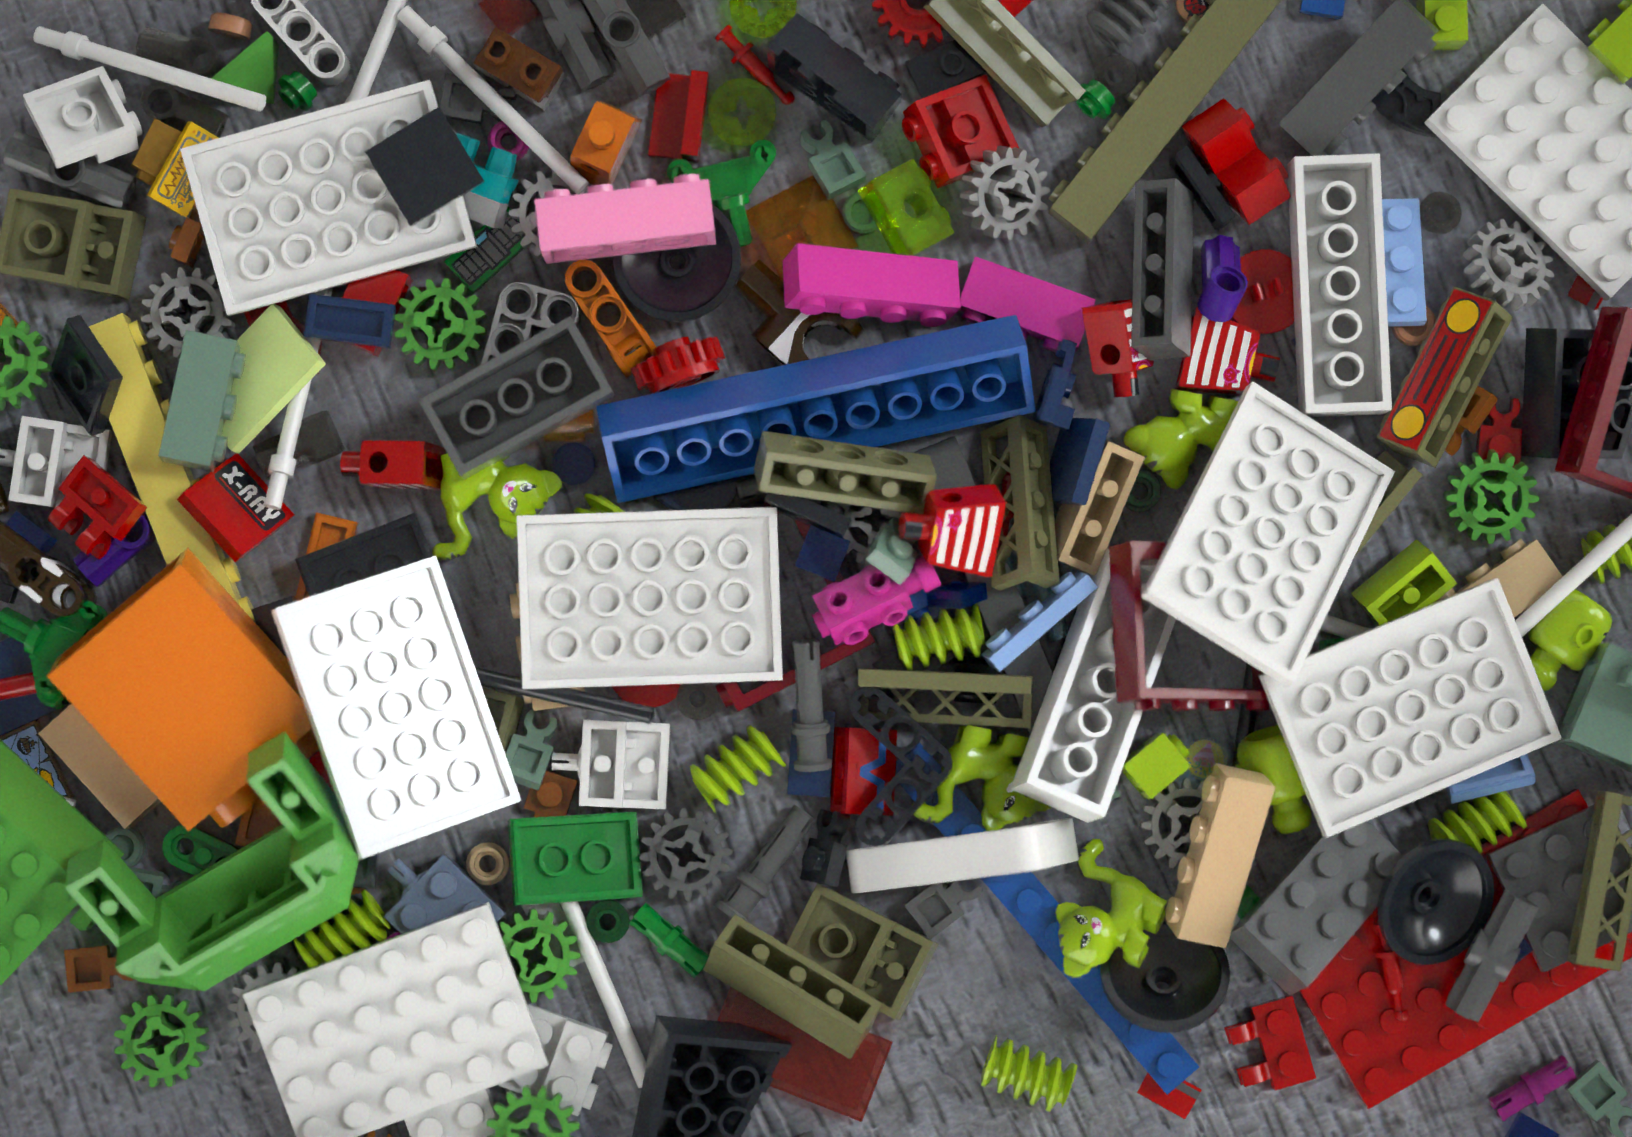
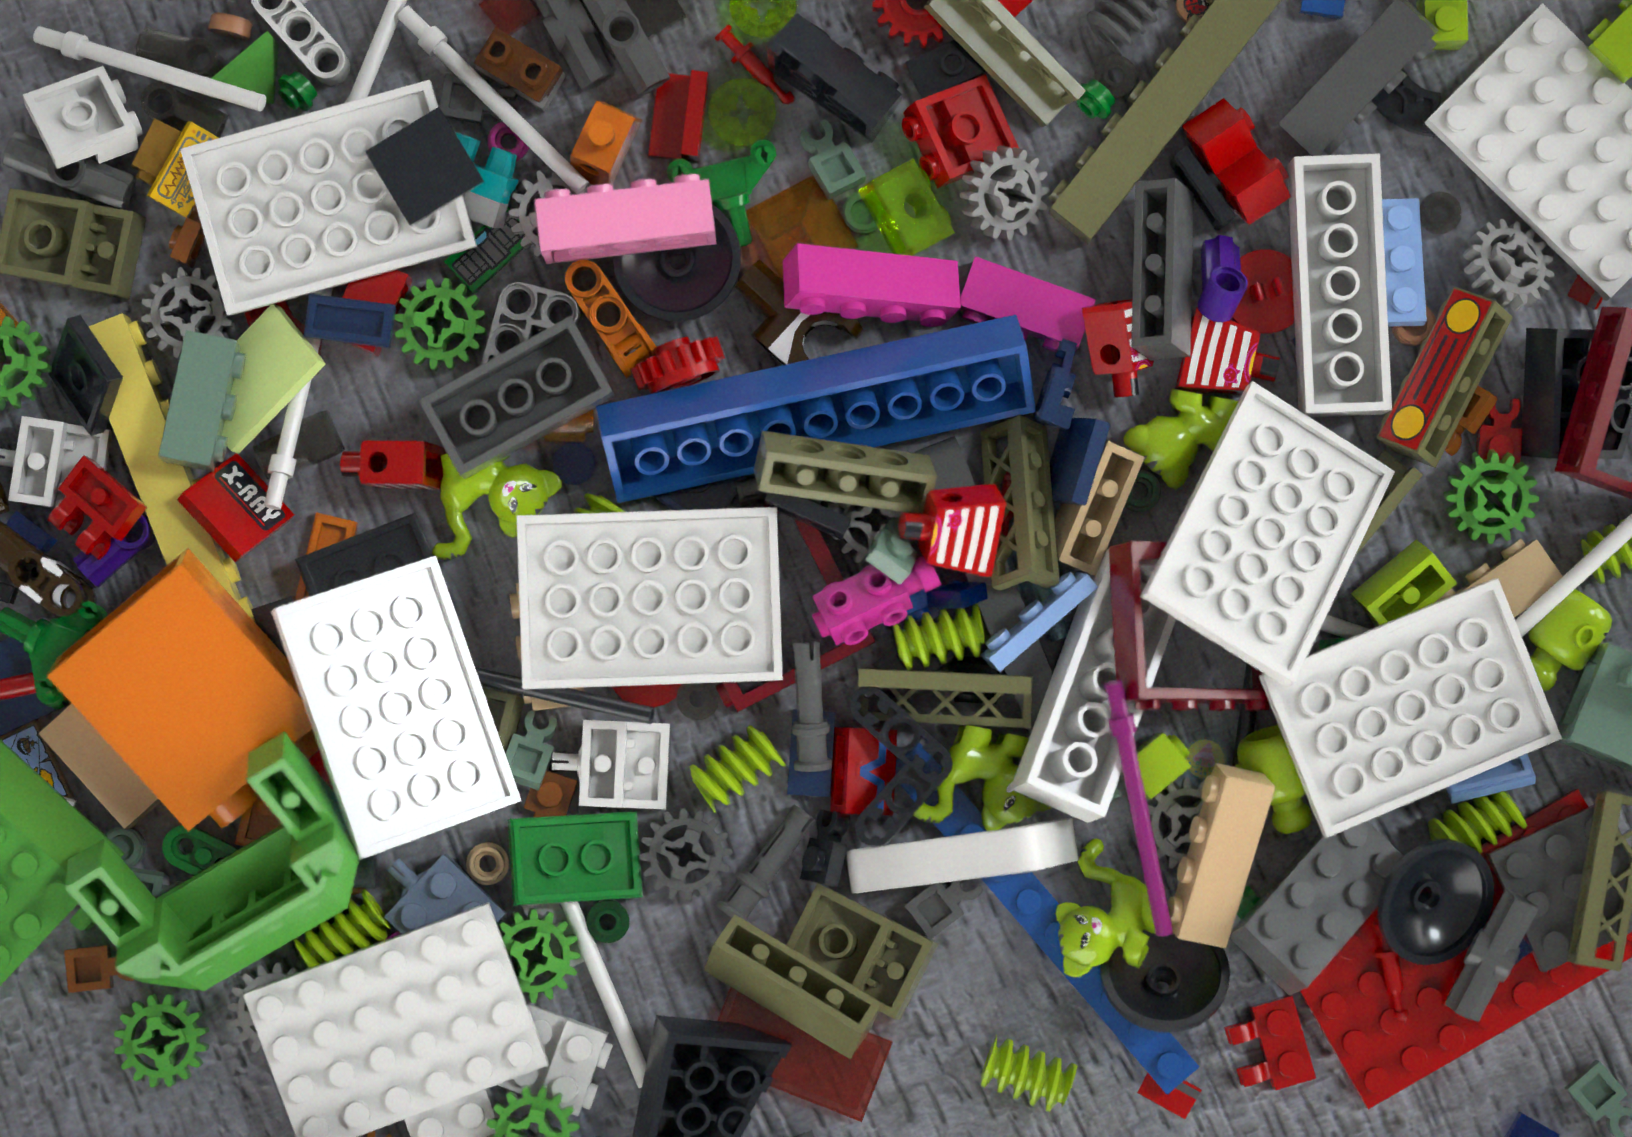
(669, 940): green pin -> none
(822, 553): clear blue plate -> none
(1122, 727): none -> magenta bar
(1532, 1088): magenta pin -> none

